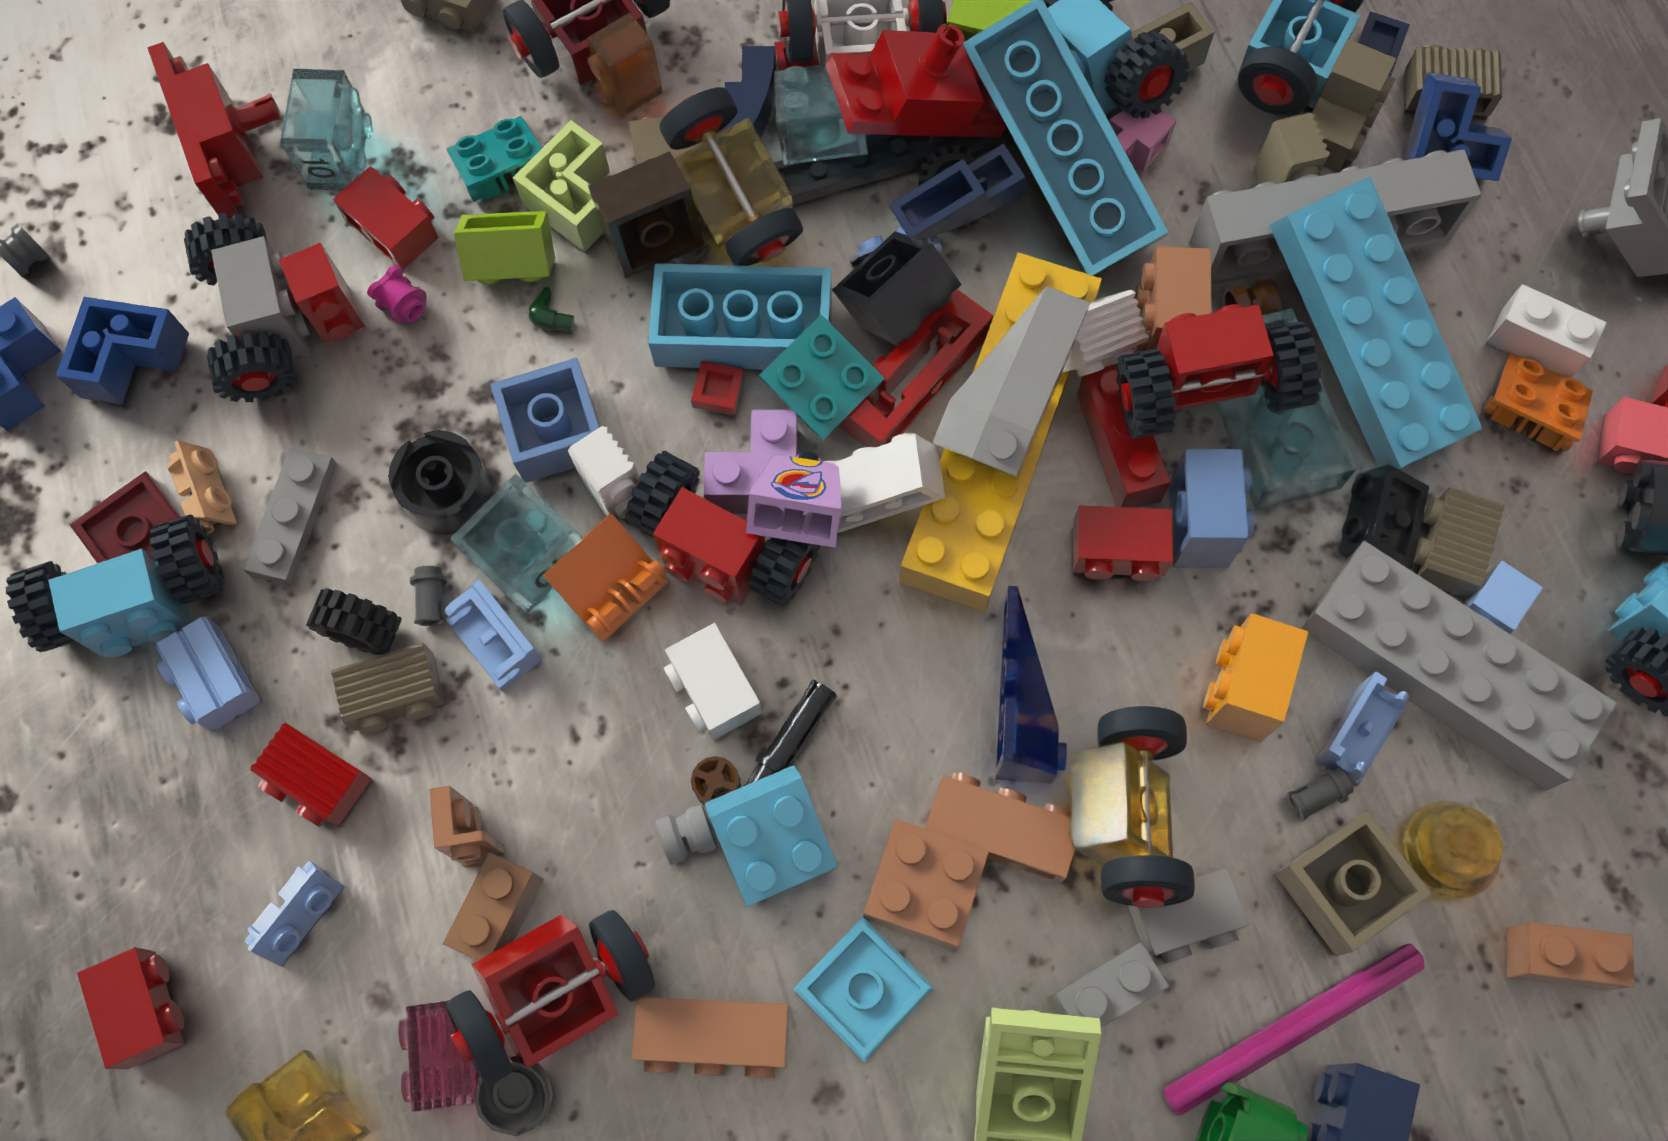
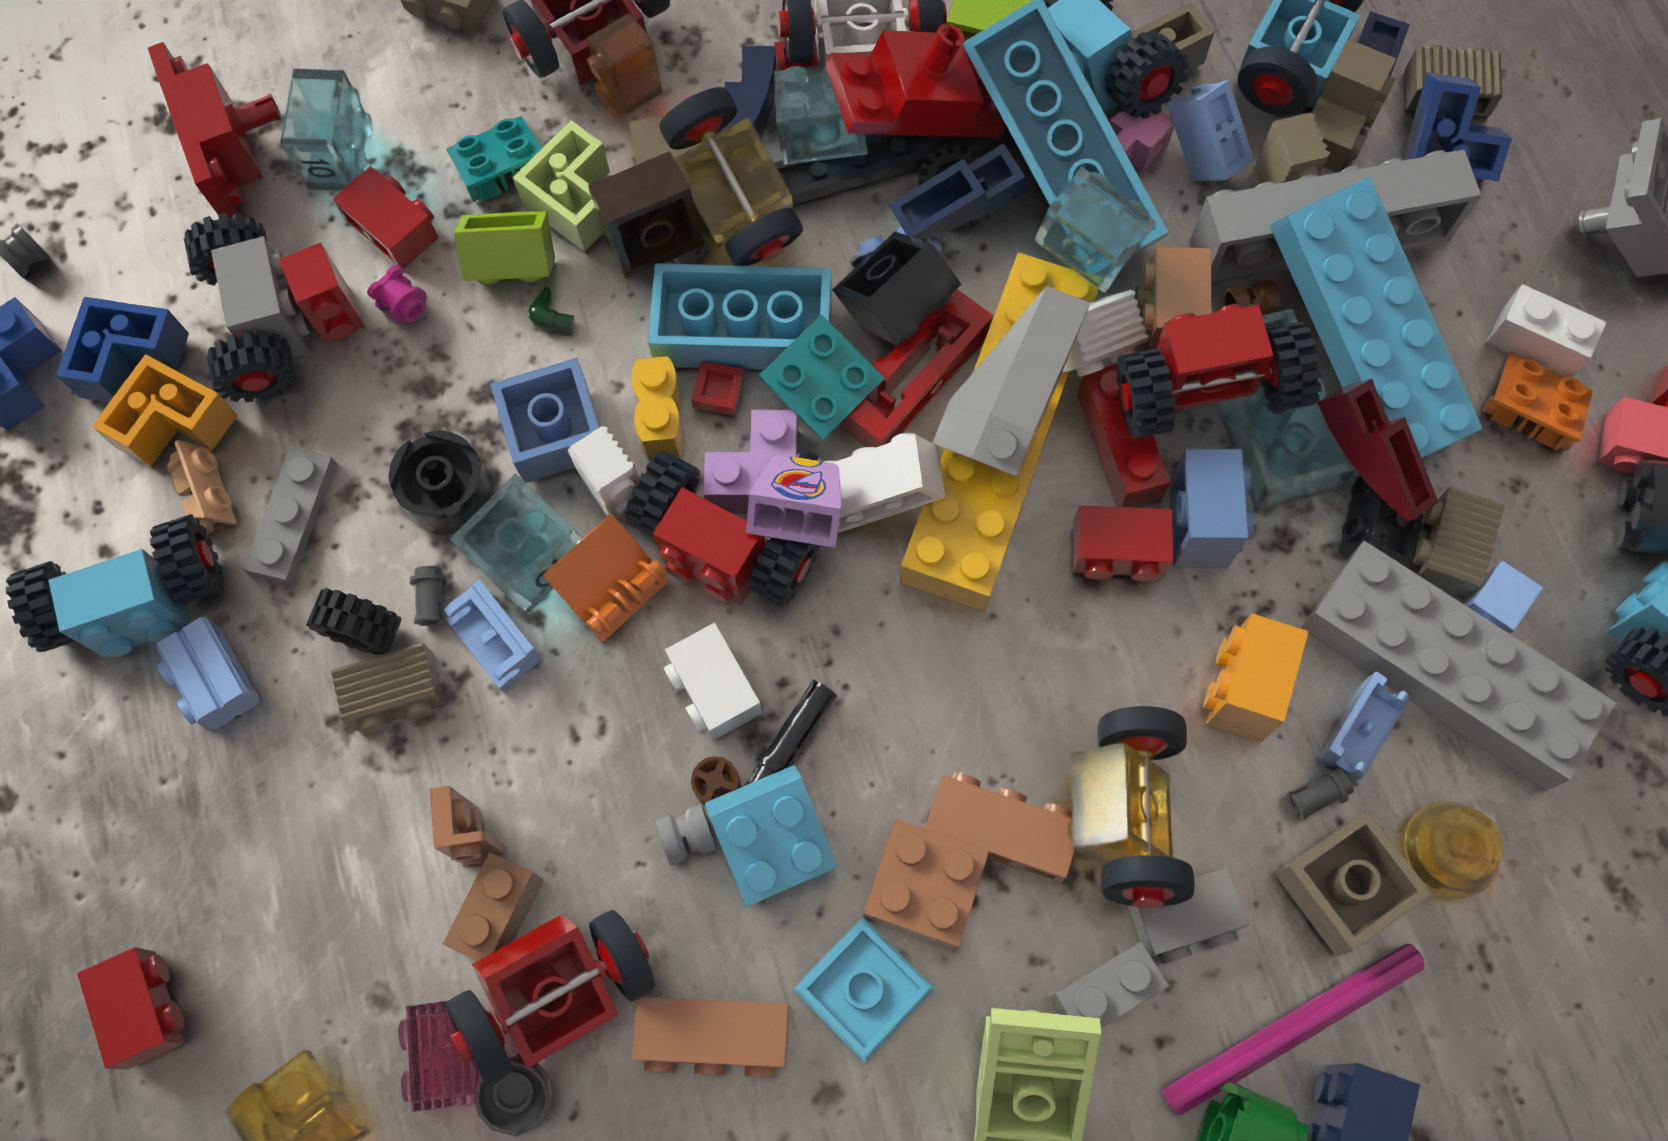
(125, 519): dark red tile -> none
(157, 405): none -> light orange brick
(283, 928): light blue hinge -> none
(310, 775): red brick -> none
(658, 407): none -> yellow brick
(1026, 718): clear blue wedge -> none
(1094, 228): none -> clear light blue brick
(1211, 132): none -> light blue hinge
(1379, 448): none -> dark red slope
(1570, 956): nougat brick -> none

